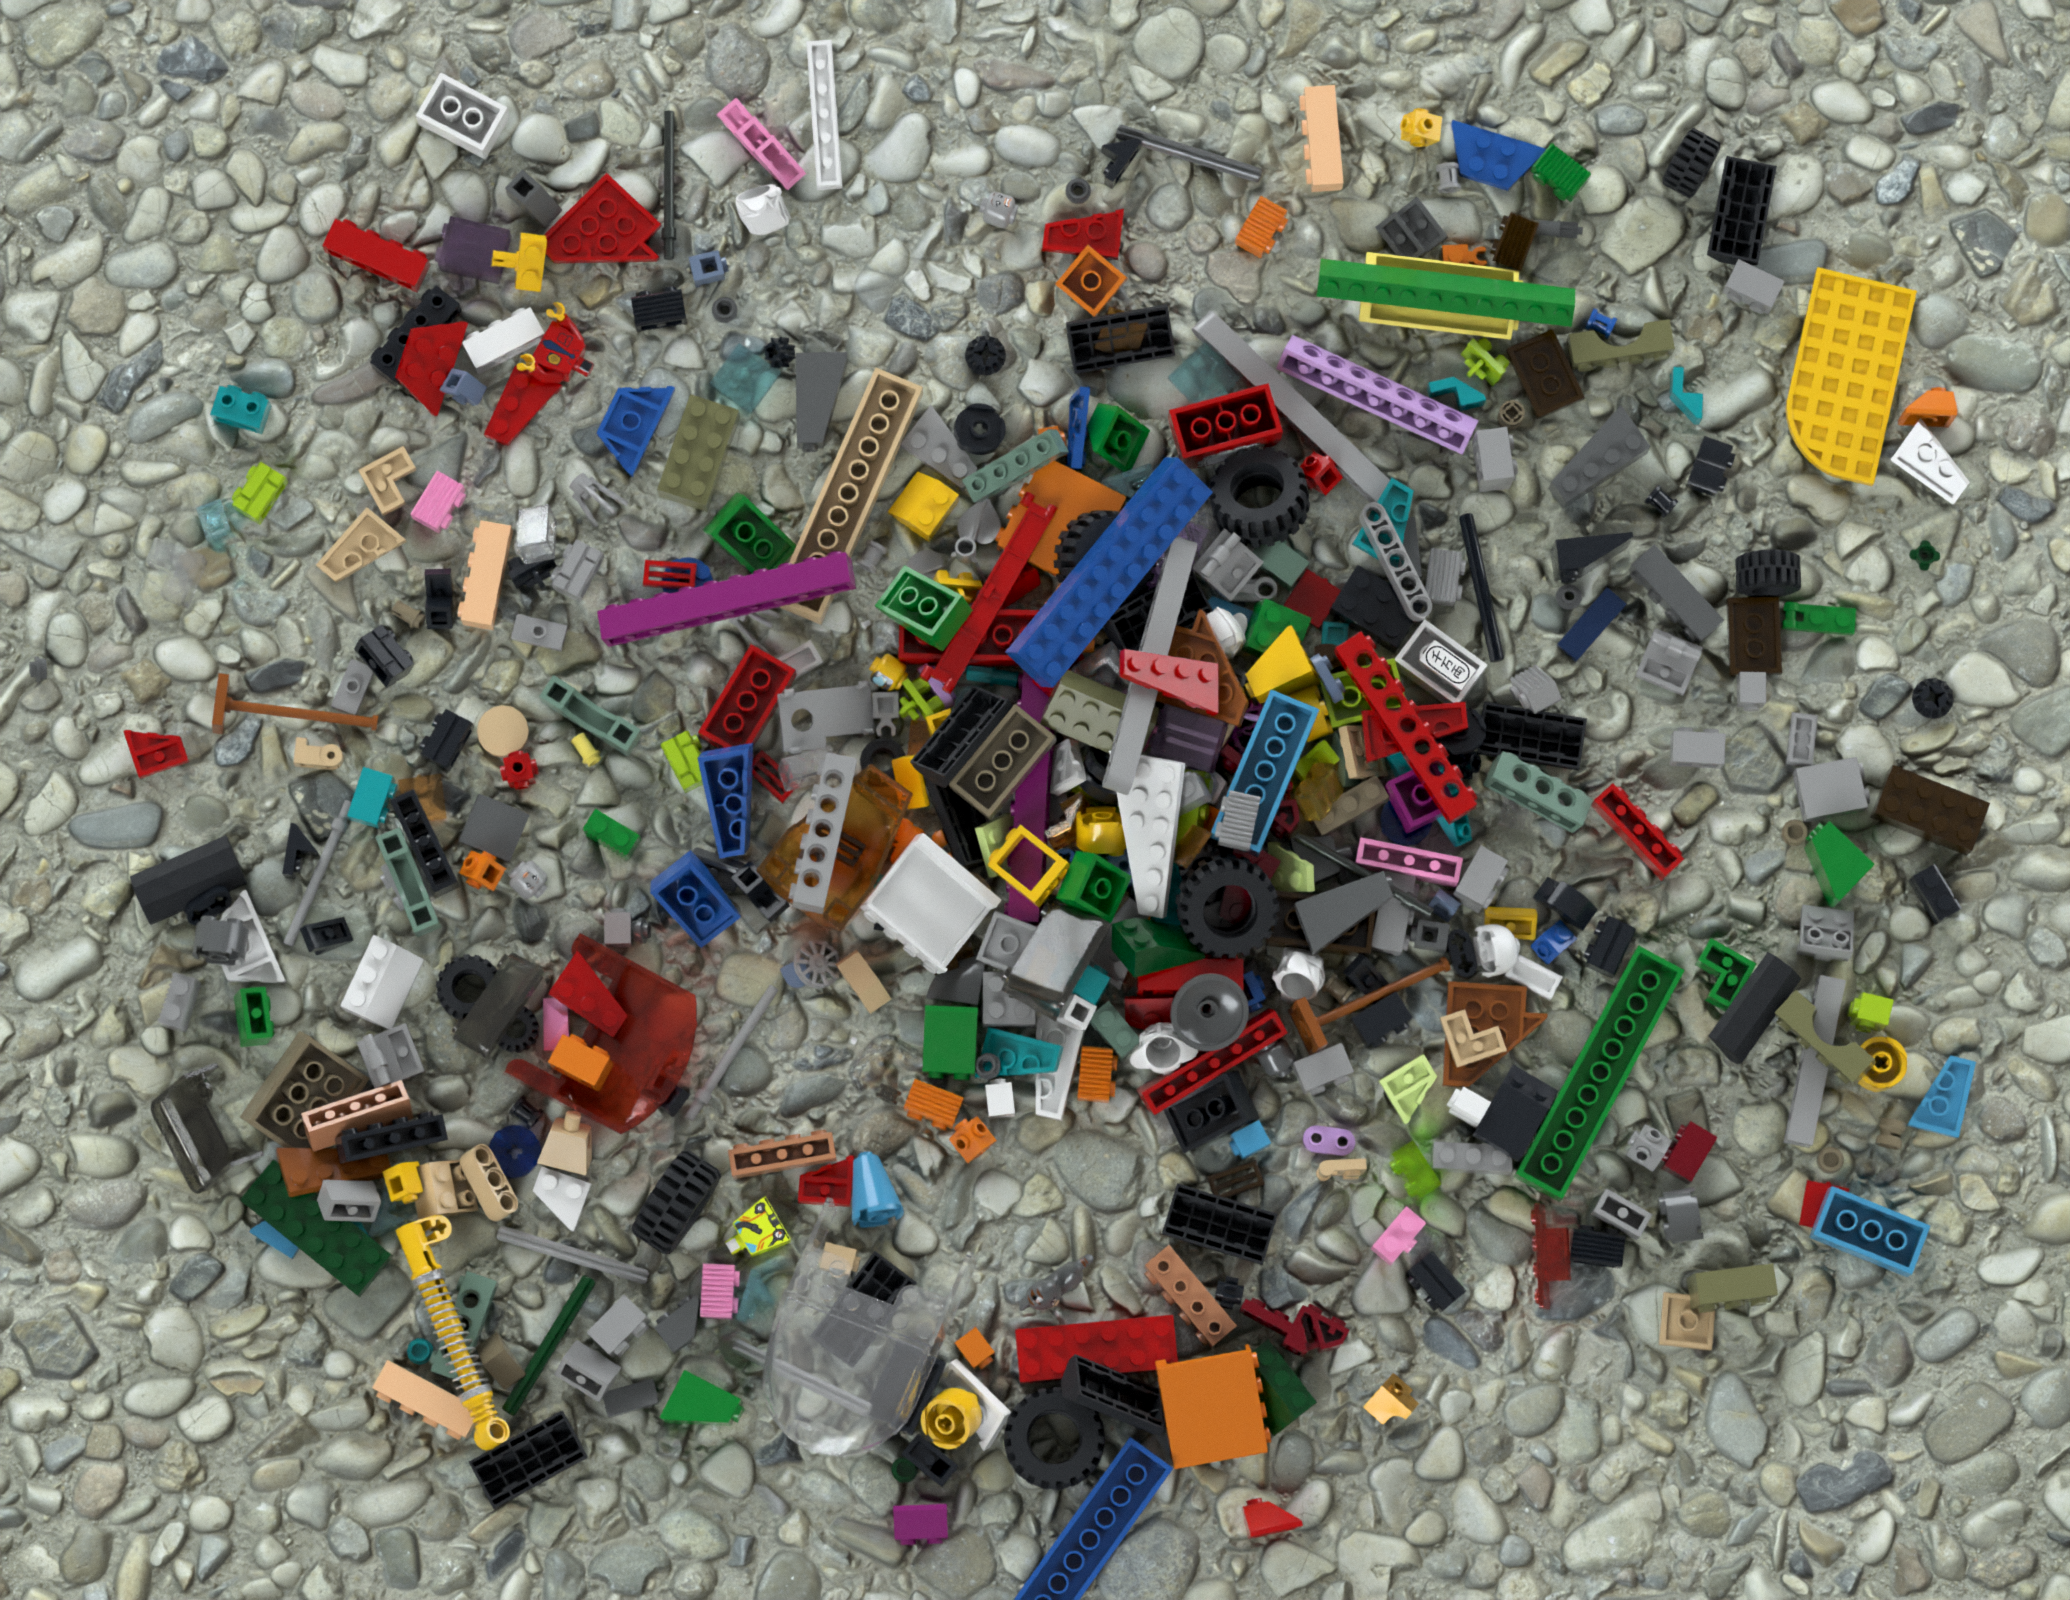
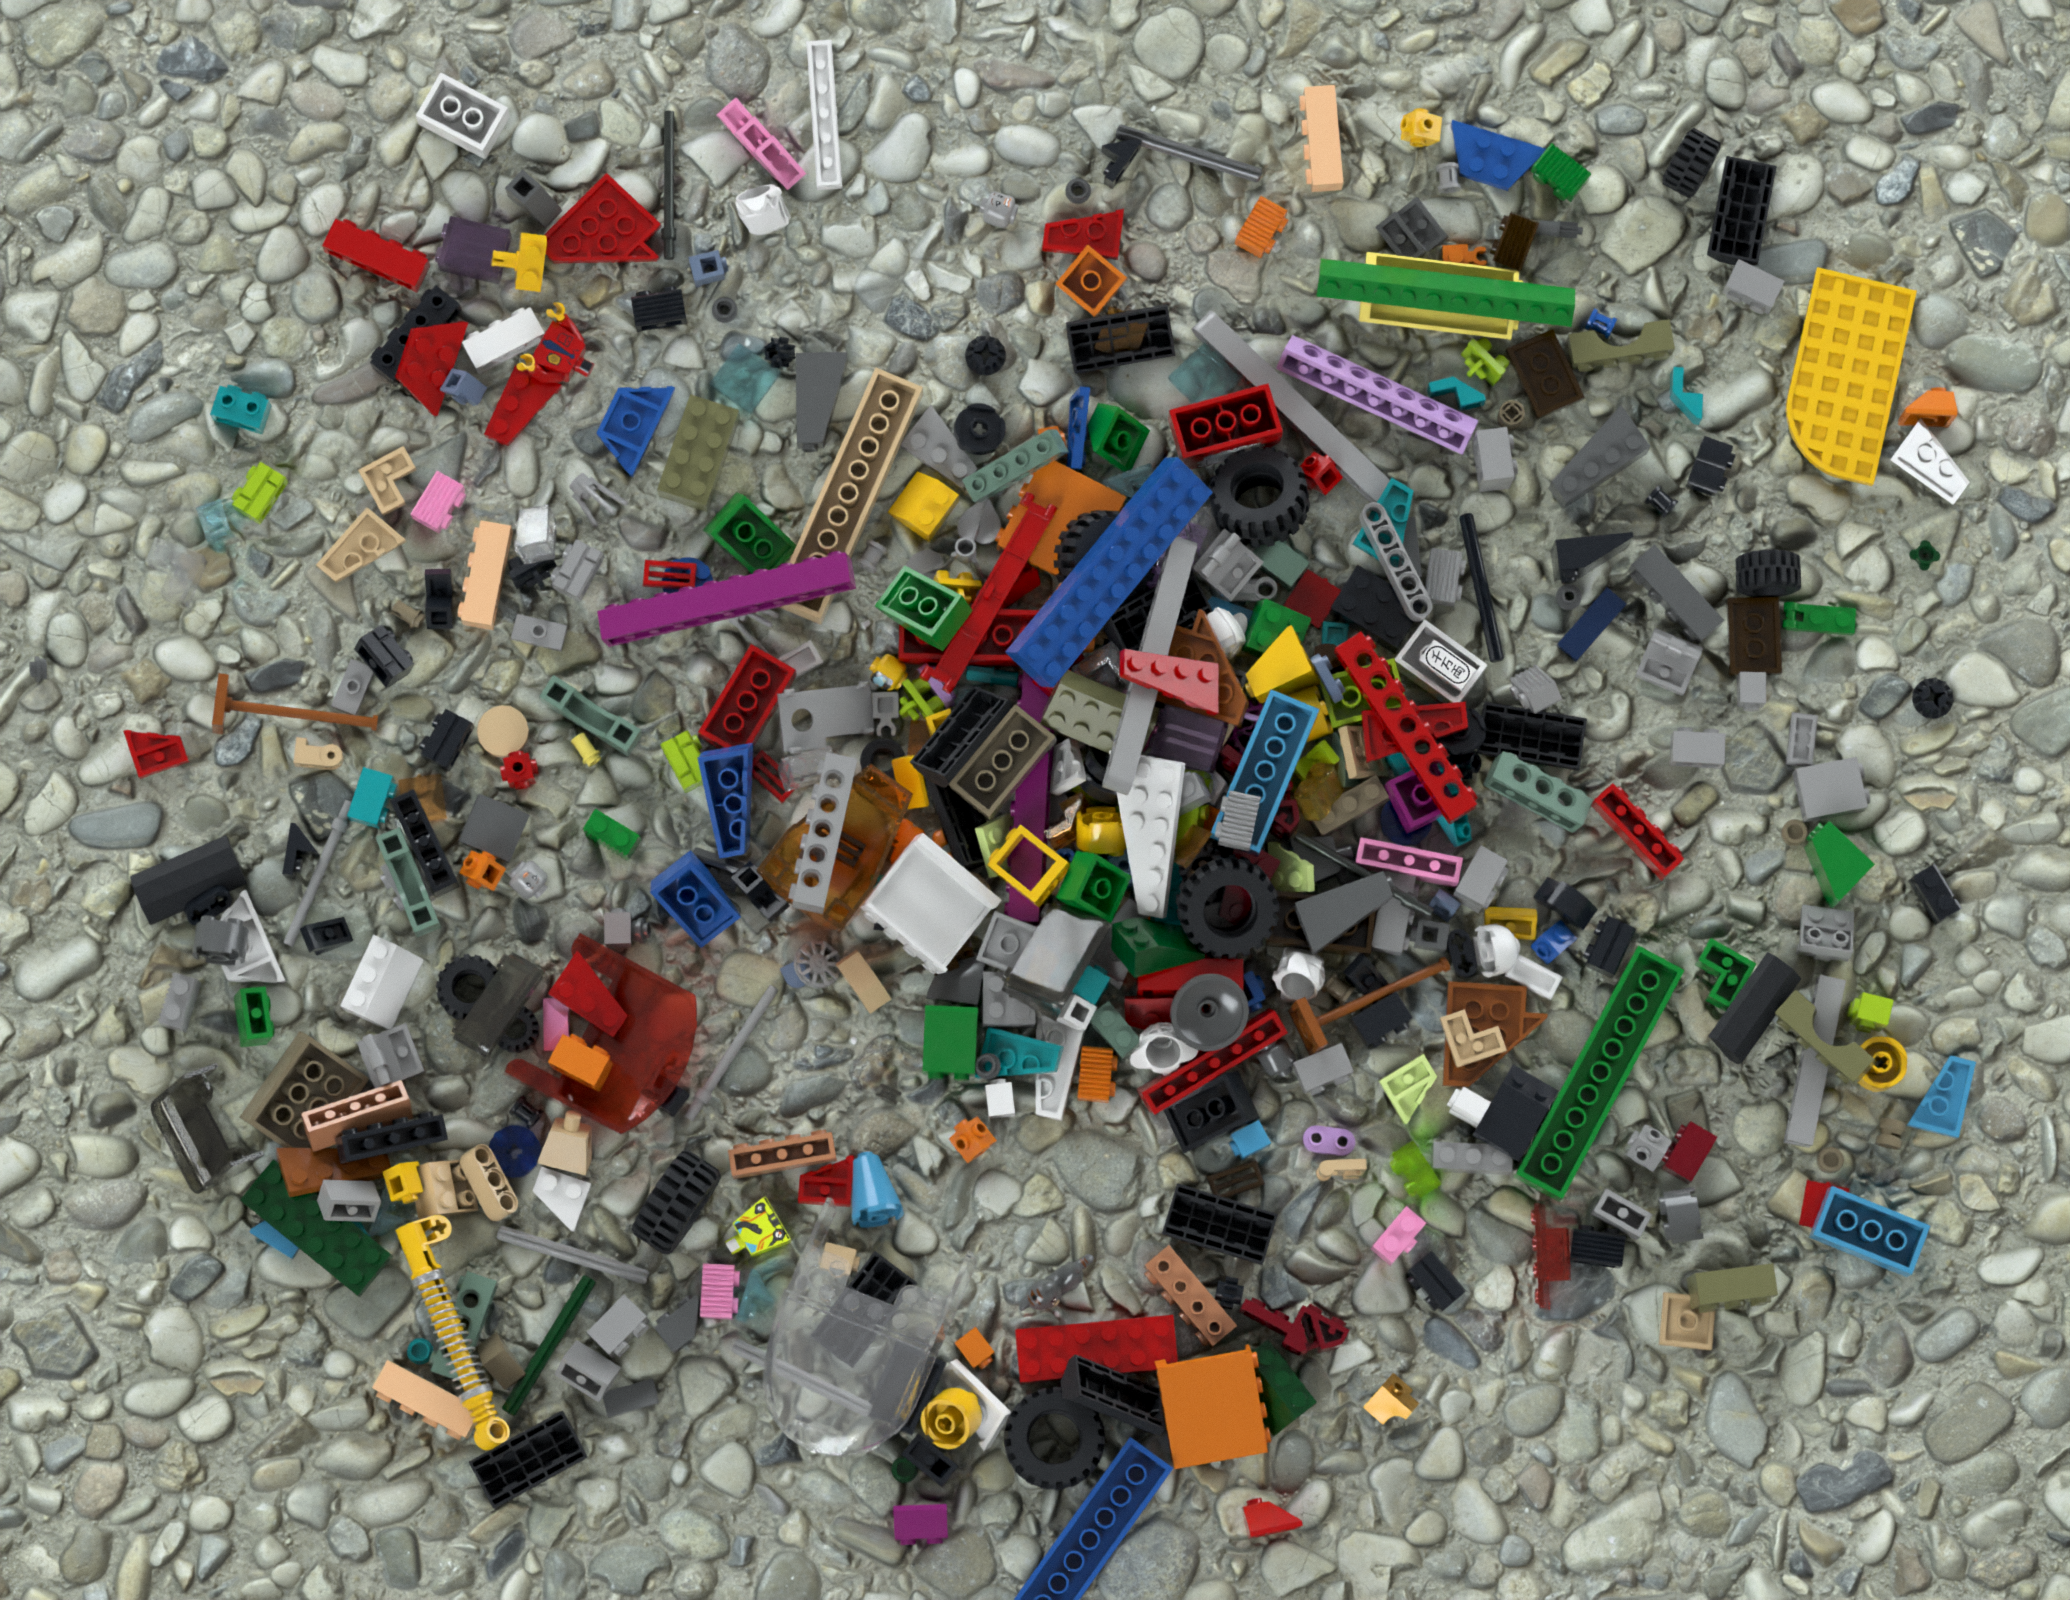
(701, 1403): green slope -> none
(933, 1104): orange brick -> none
(1930, 810): dark brown brick -> none

